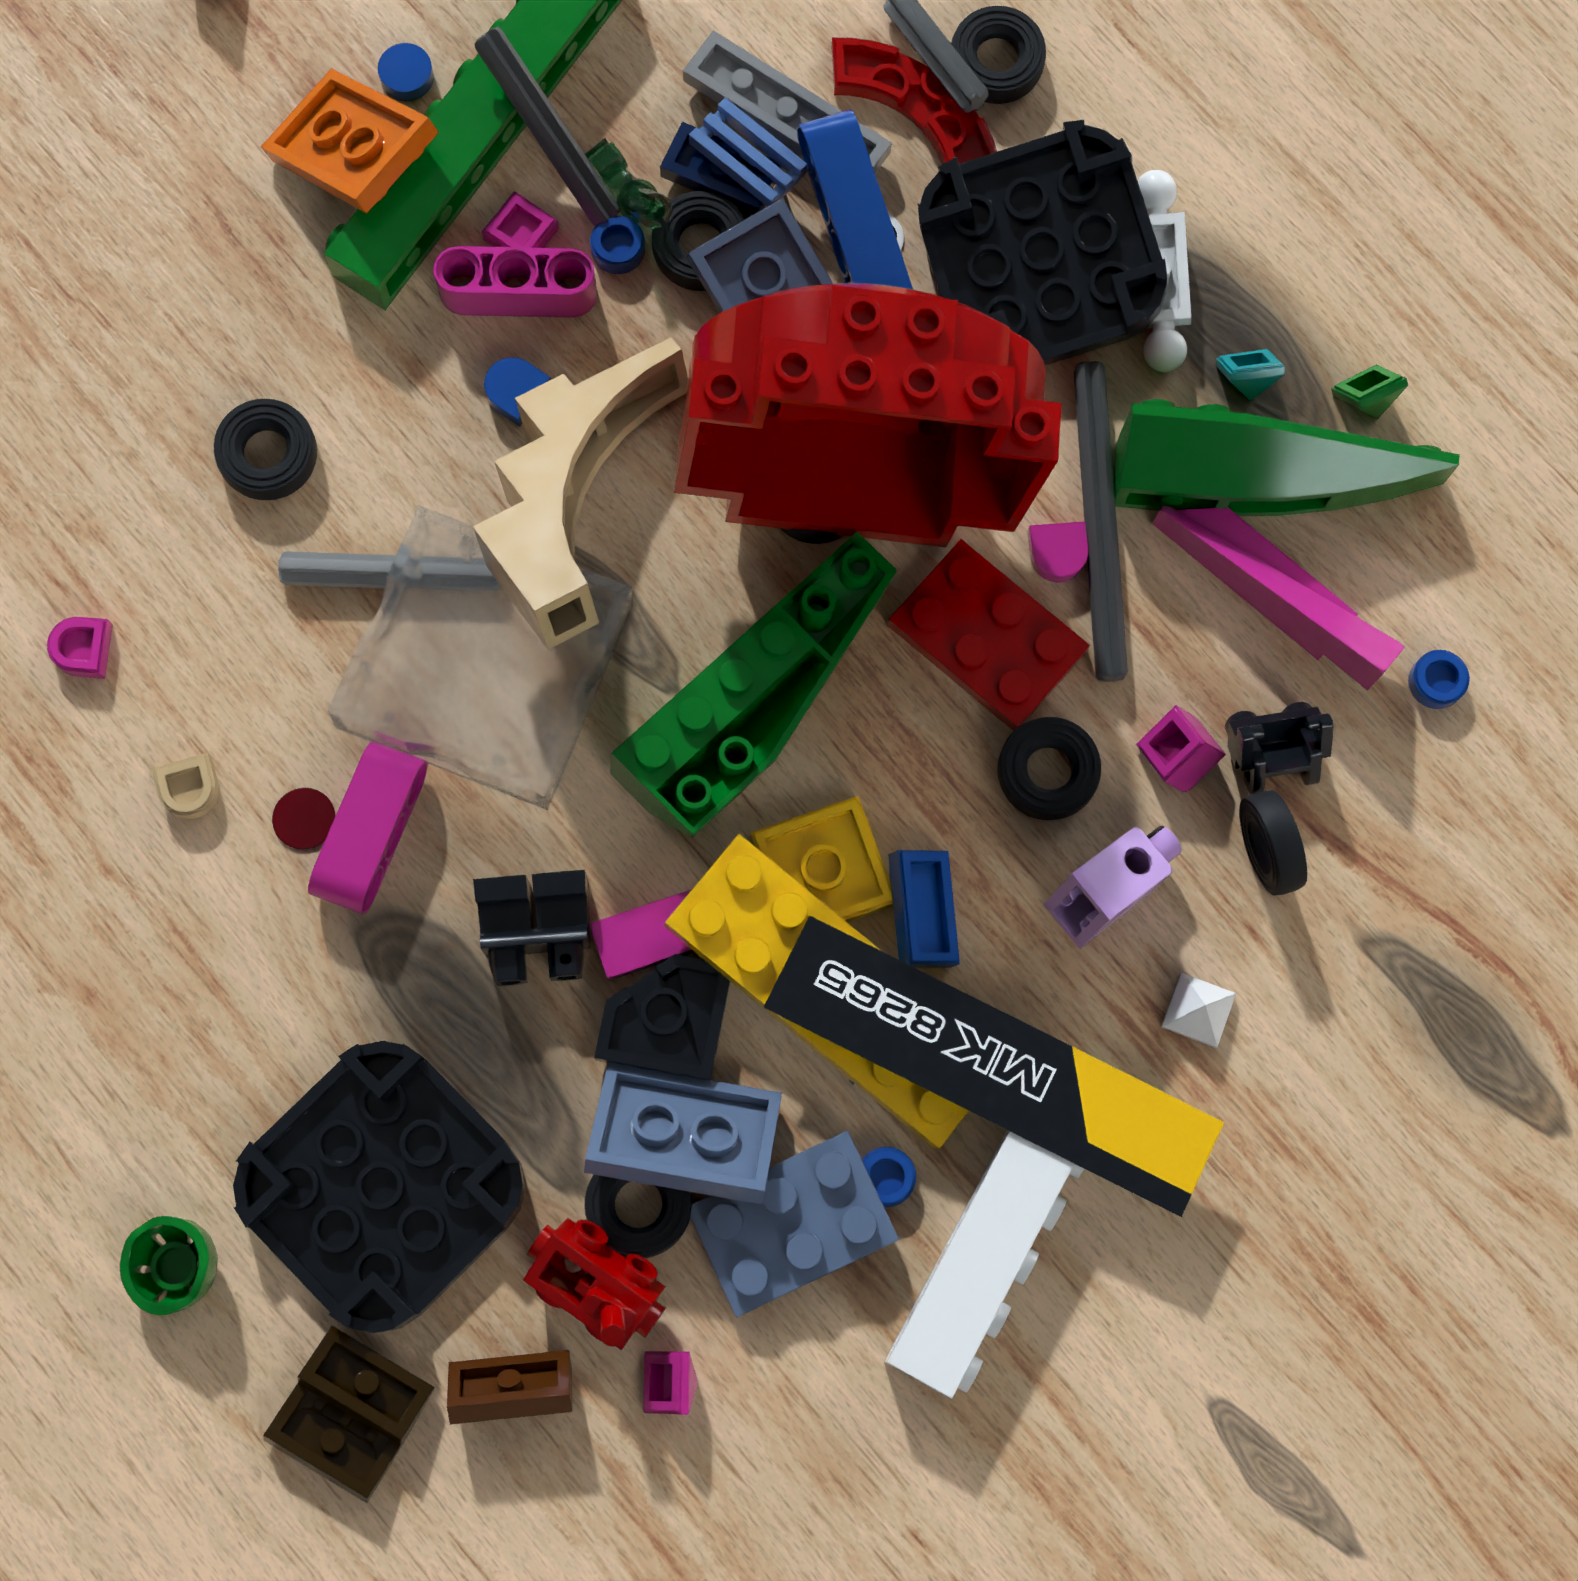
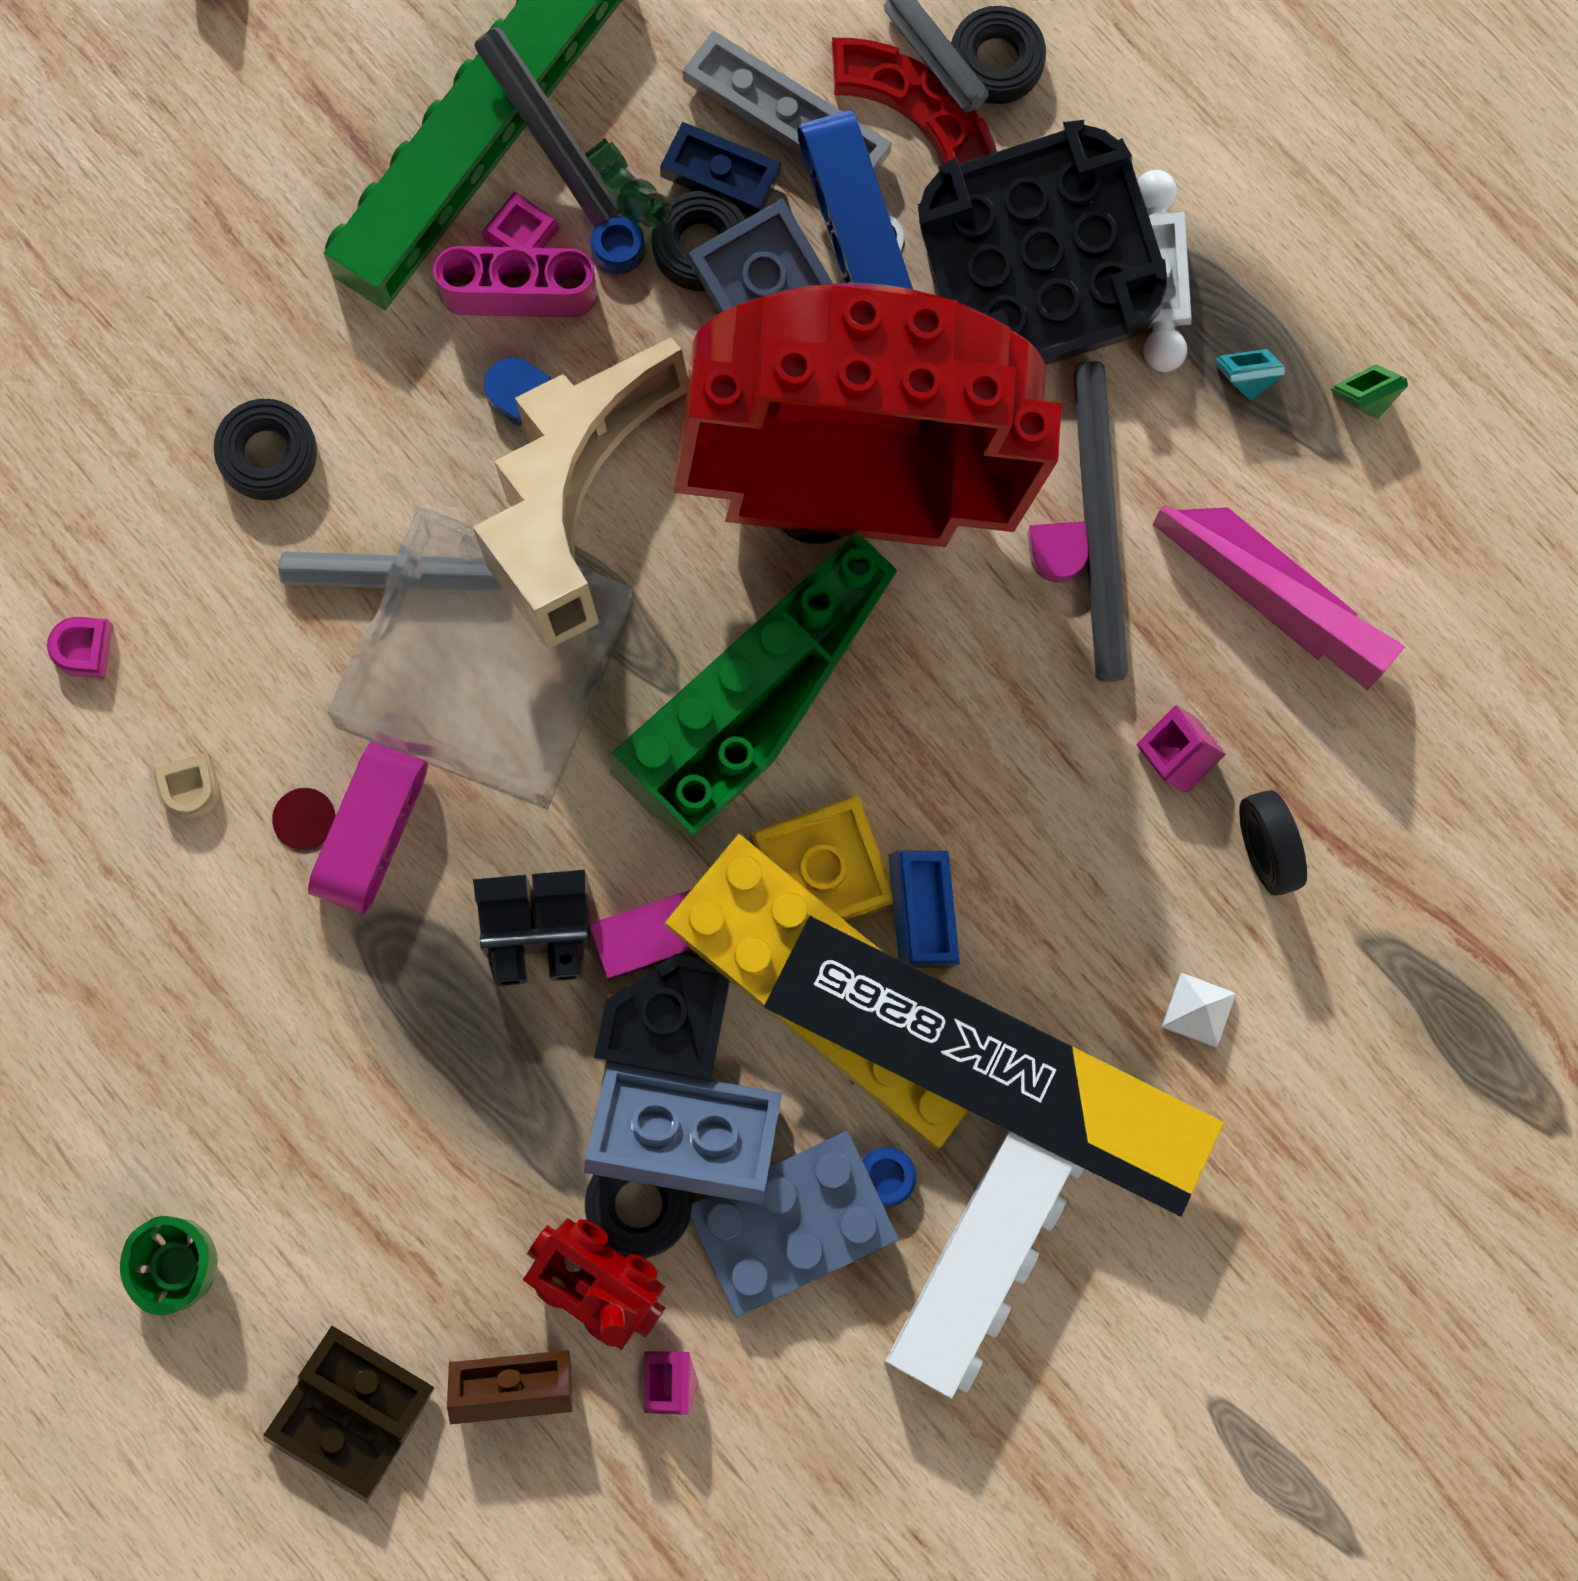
(350, 140): orange plate -> none
(379, 1187): black tile -> none
(405, 72): blue tile -> none
(759, 137): medium blue tile -> none
(988, 635): red plate -> none
(1059, 735): black tyre -> none
(1113, 882): lavender torso -> none
(1261, 463): green wedge -> none
(1280, 744): black piece -> none
(1438, 679): blue tile -> none

